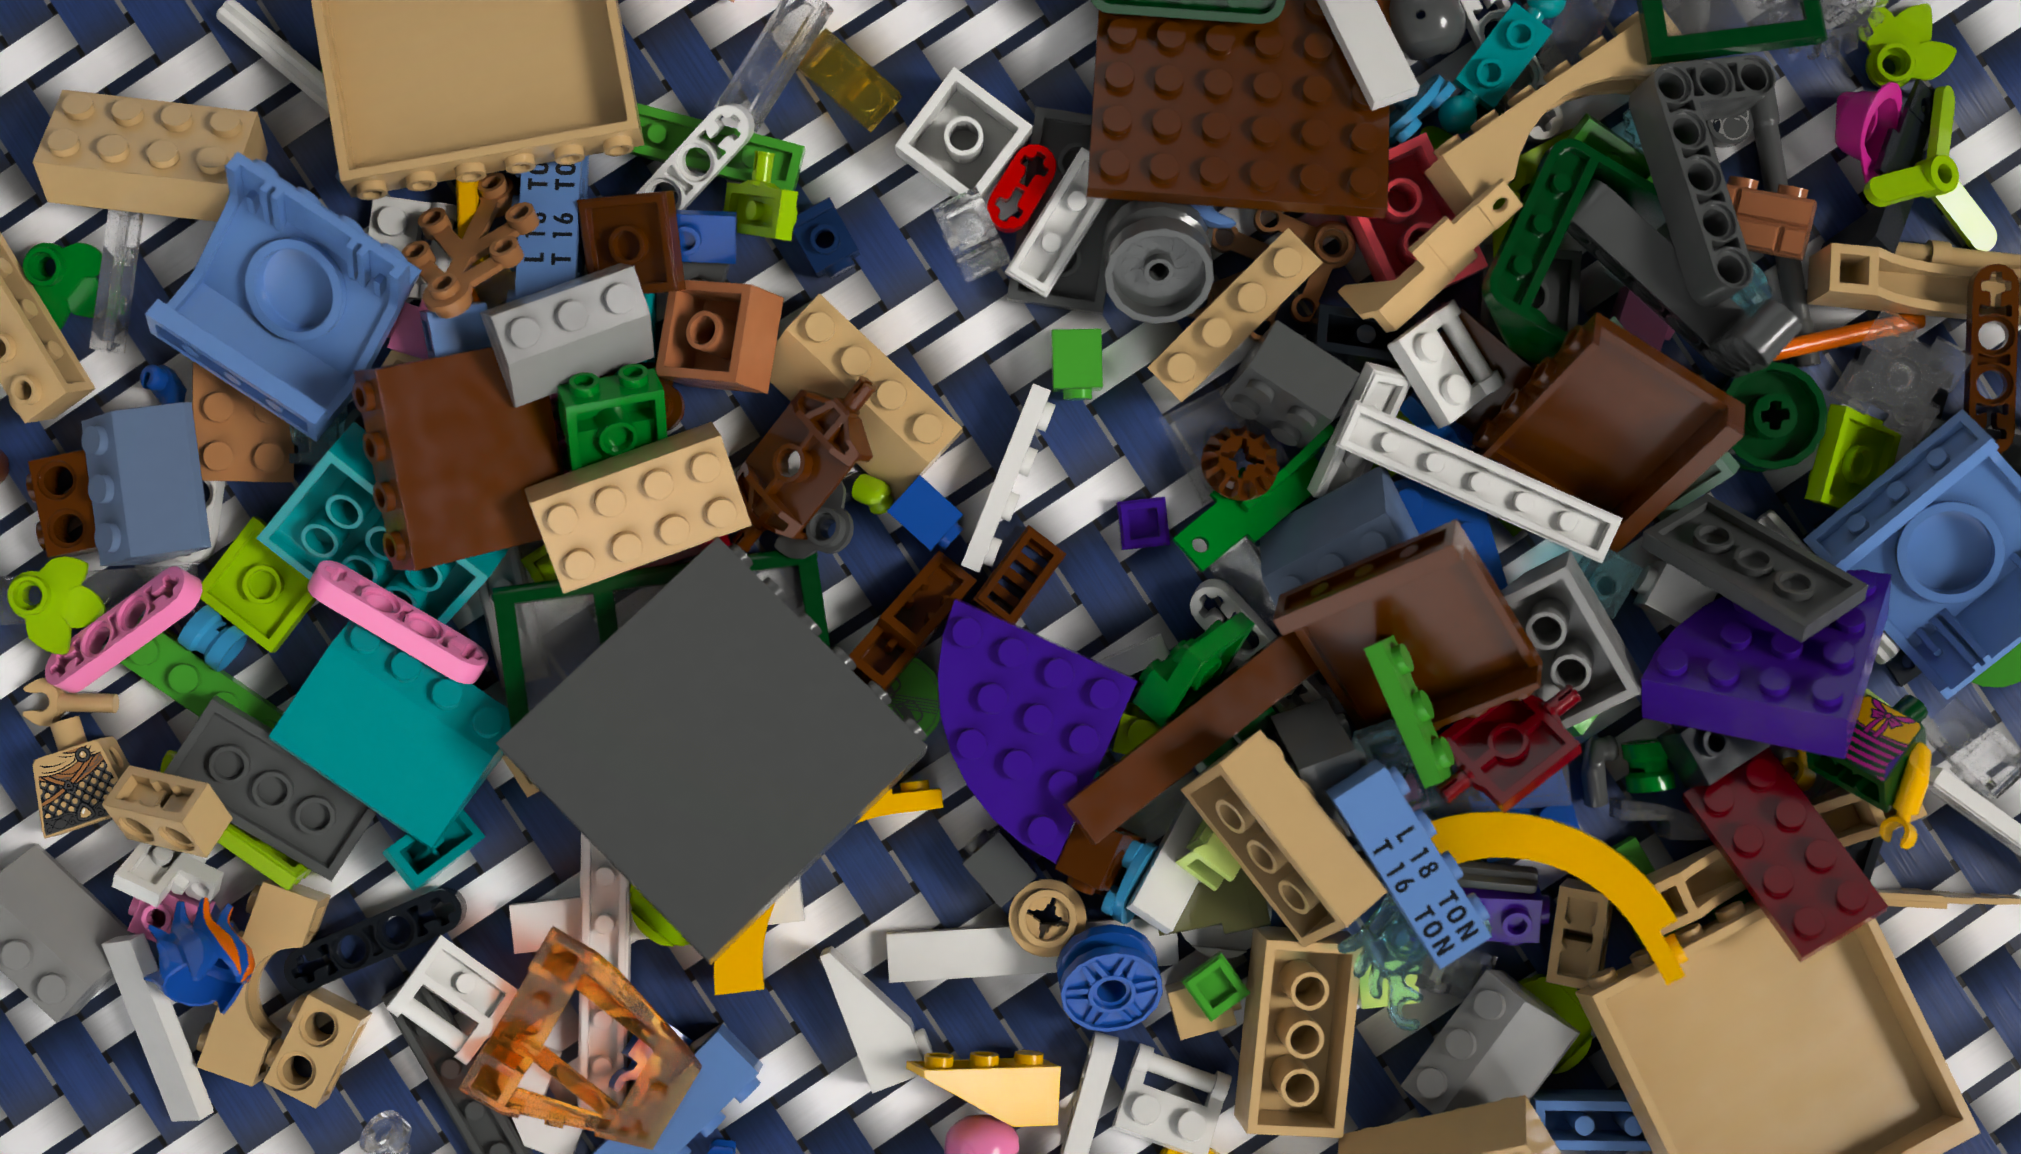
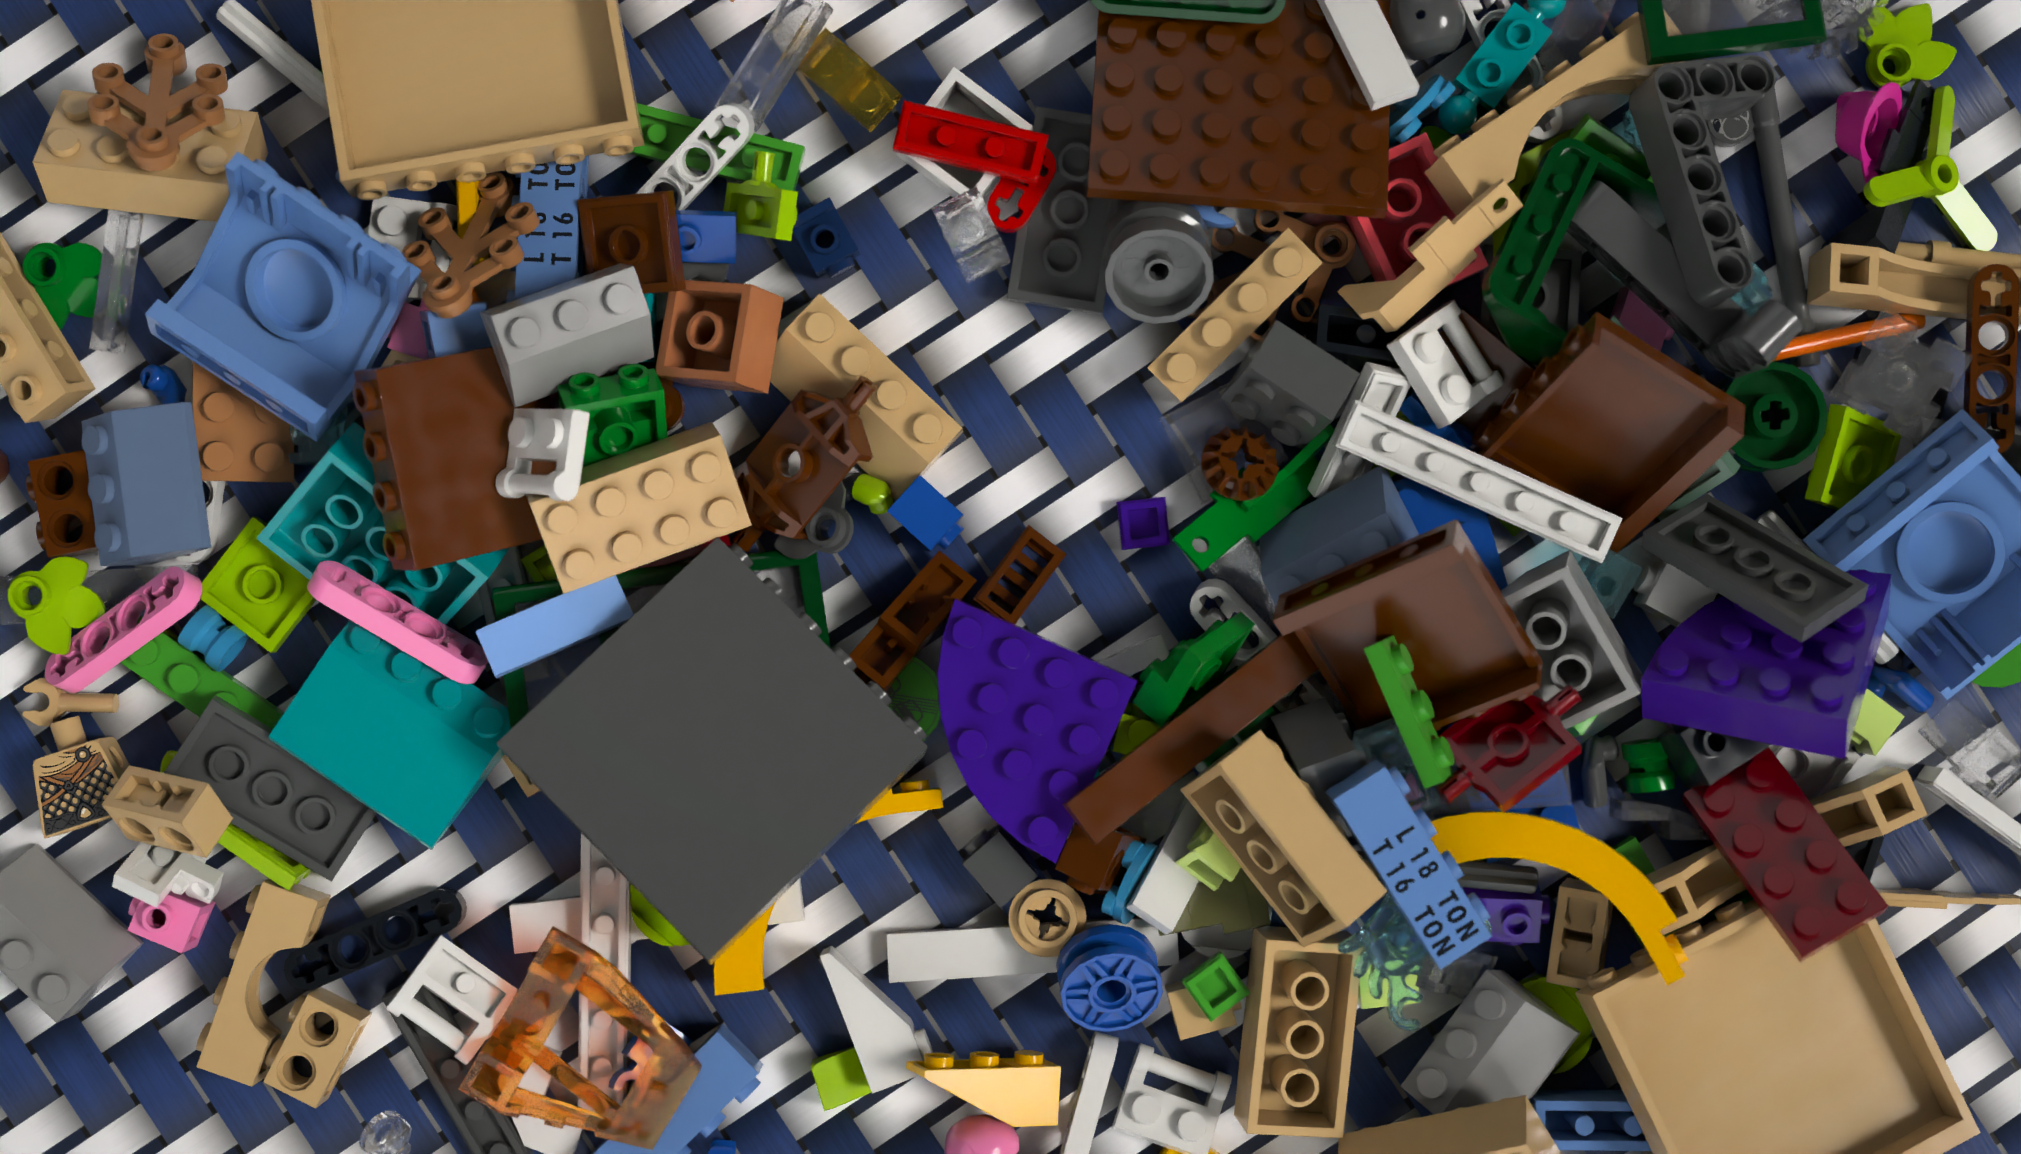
(155, 143): none -> medium nougat plant
(158, 1029): white tile -> none
(202, 959): blue hair -> none
(421, 865): teal slope -> none
(544, 437): none -> white plate
(554, 625): none -> light blue tile
(839, 1078): none -> lime slope
(970, 143): none -> red tile
(1017, 460): white plate -> none
(1057, 230): white tile -> none
(1076, 362): bright green brick -> none
(1772, 221): nougat brick -> none
(1883, 763): torso -> none
(1902, 685): none -> blue arm

